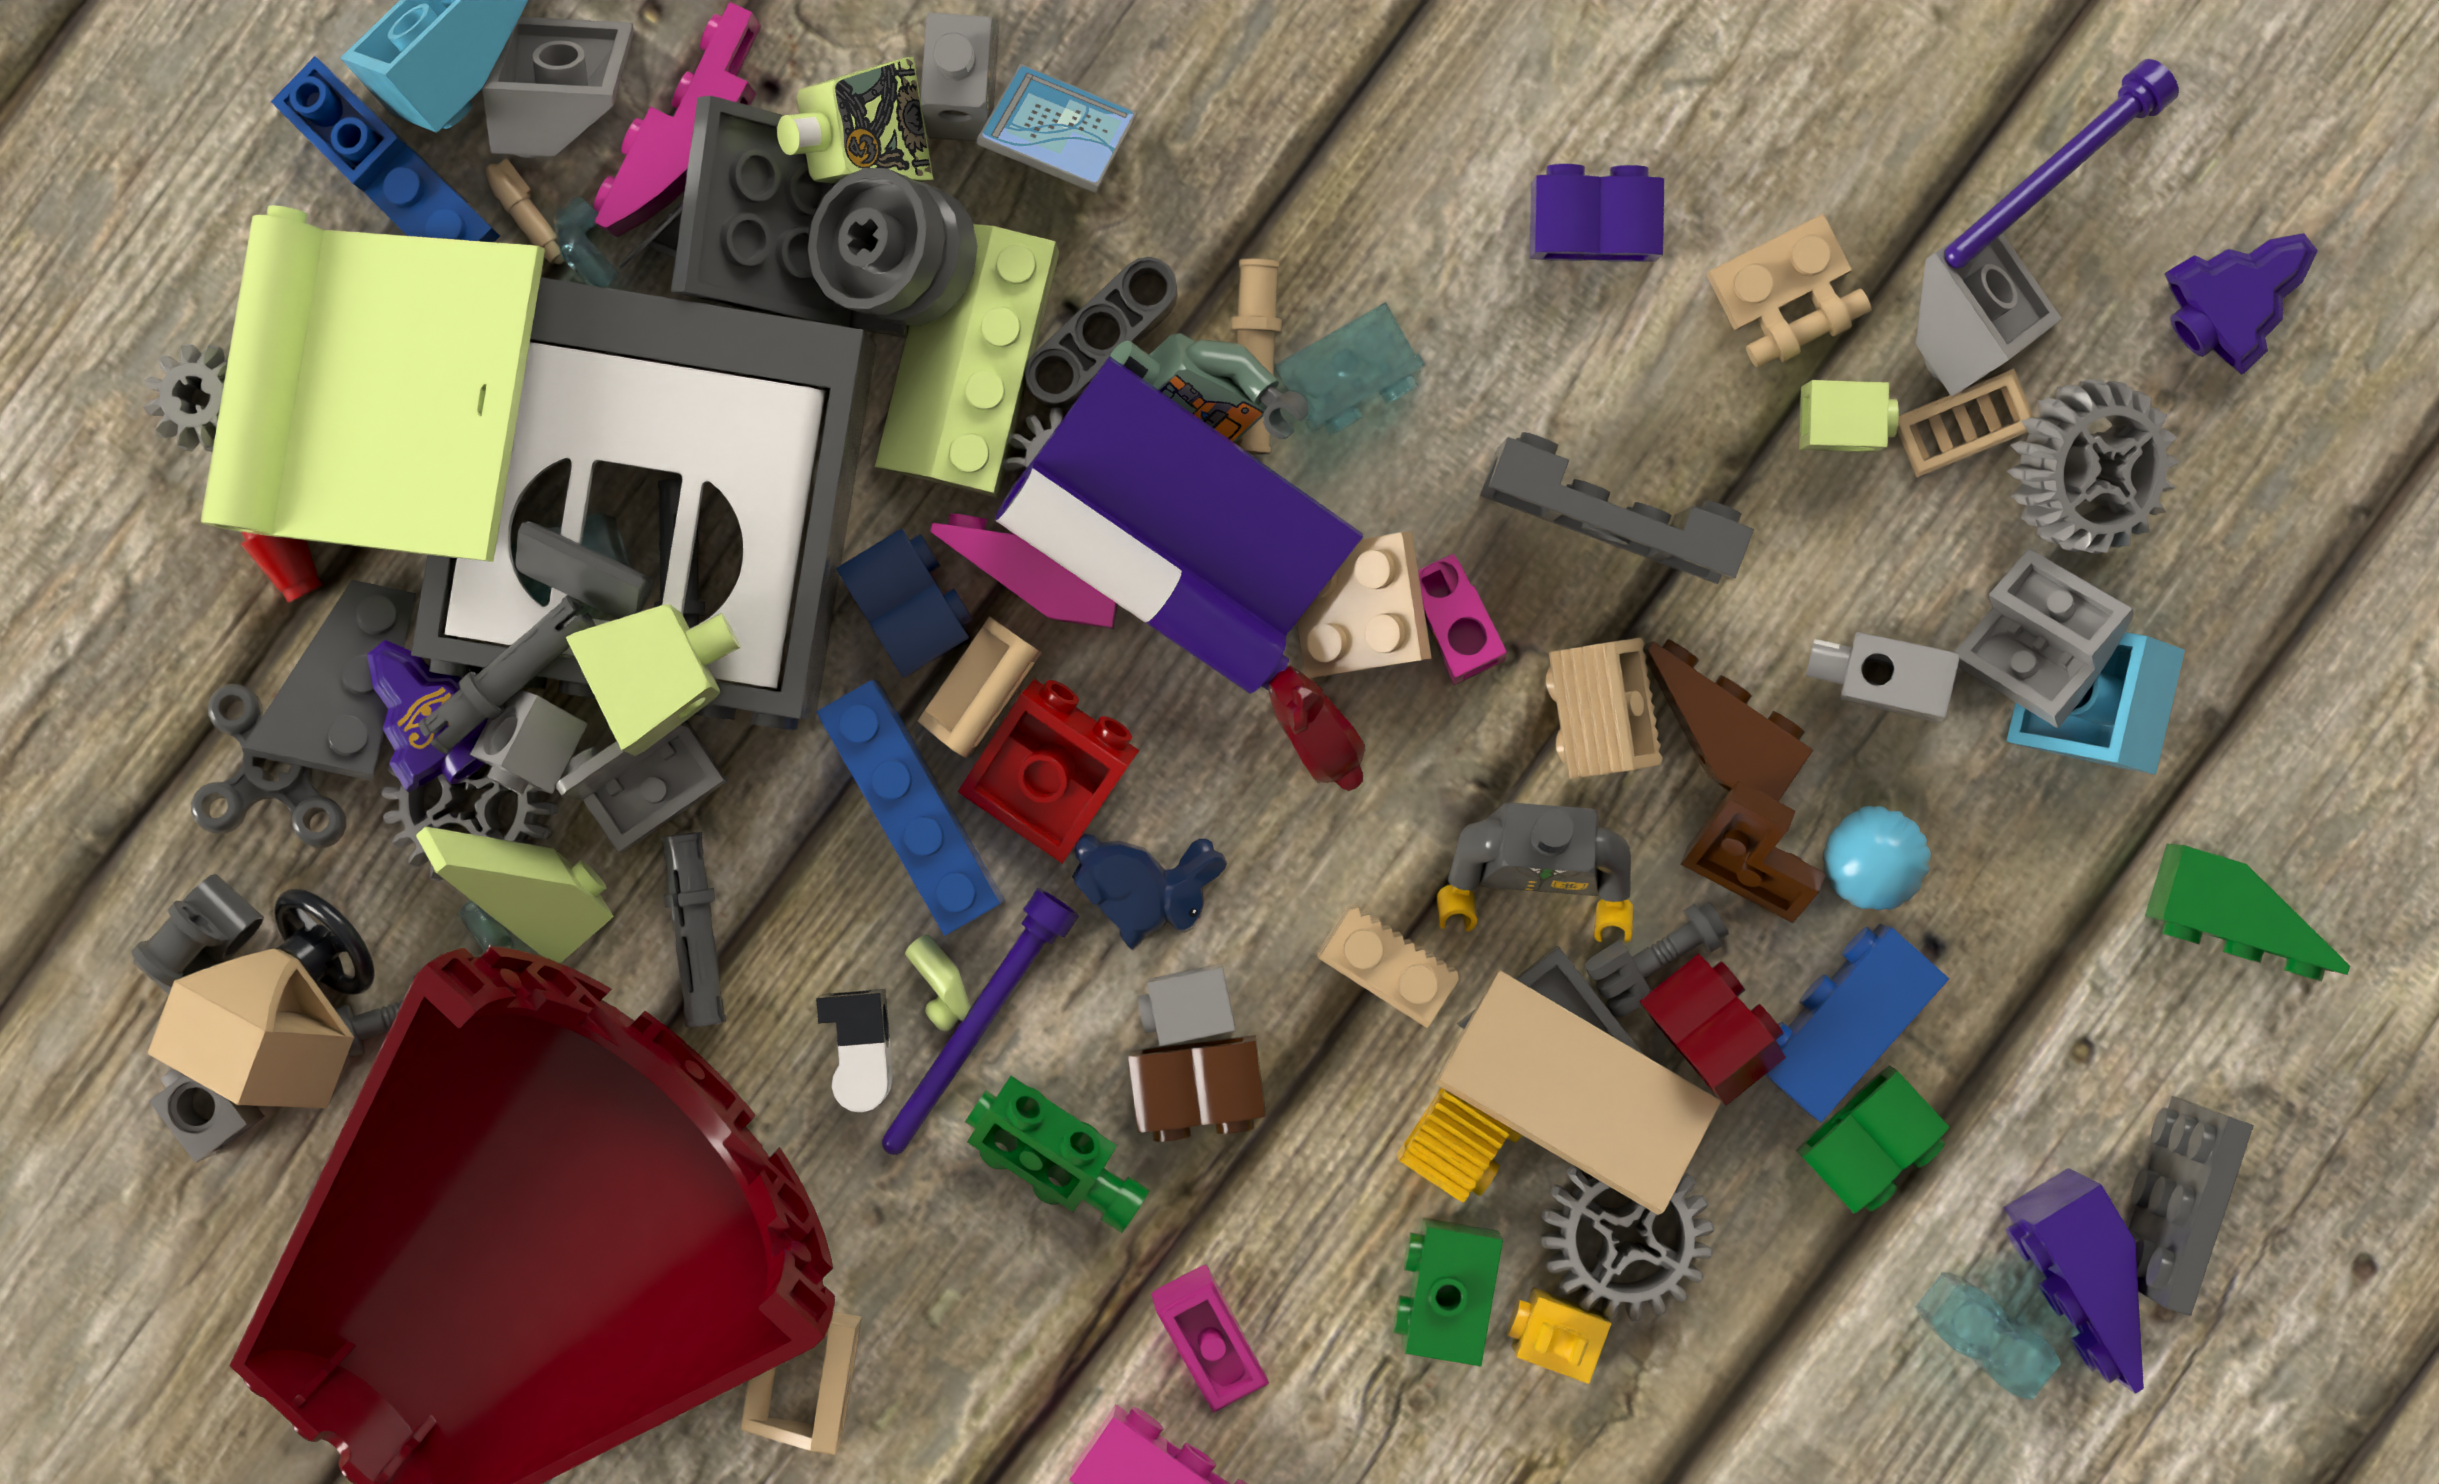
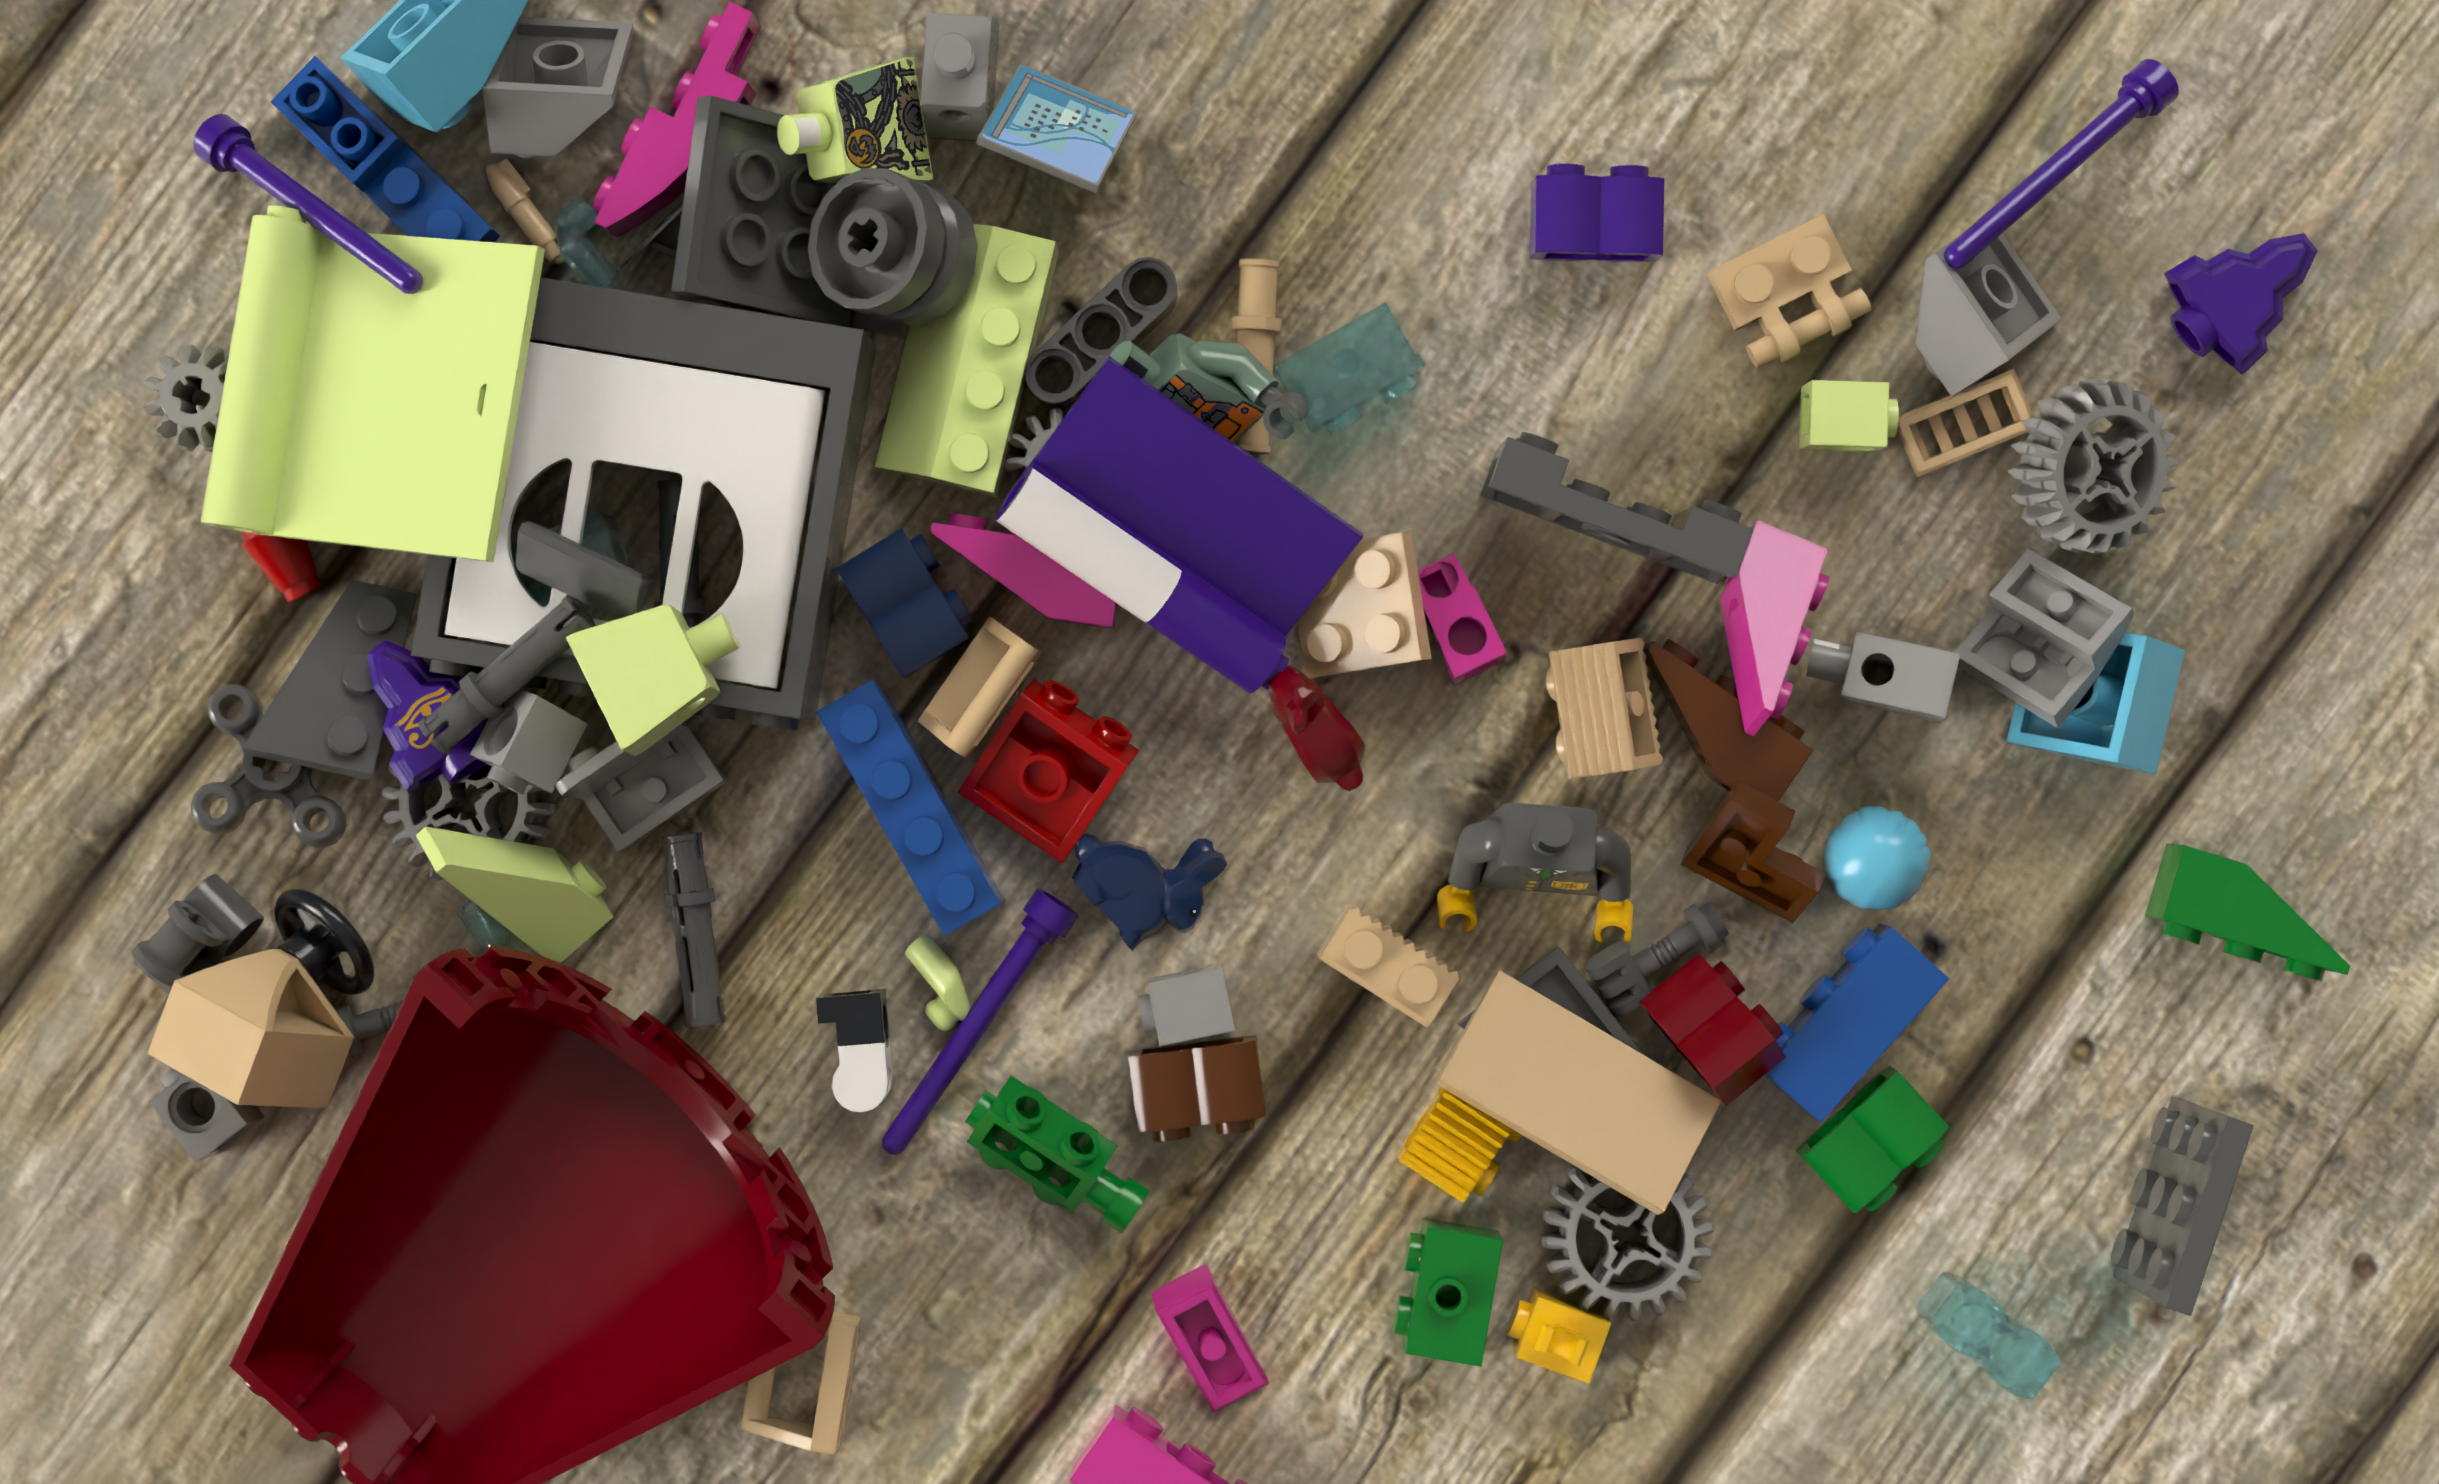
(229, 148): none -> dark purple piece
(1766, 618): none -> slope
(2088, 1269): dark purple slope -> none

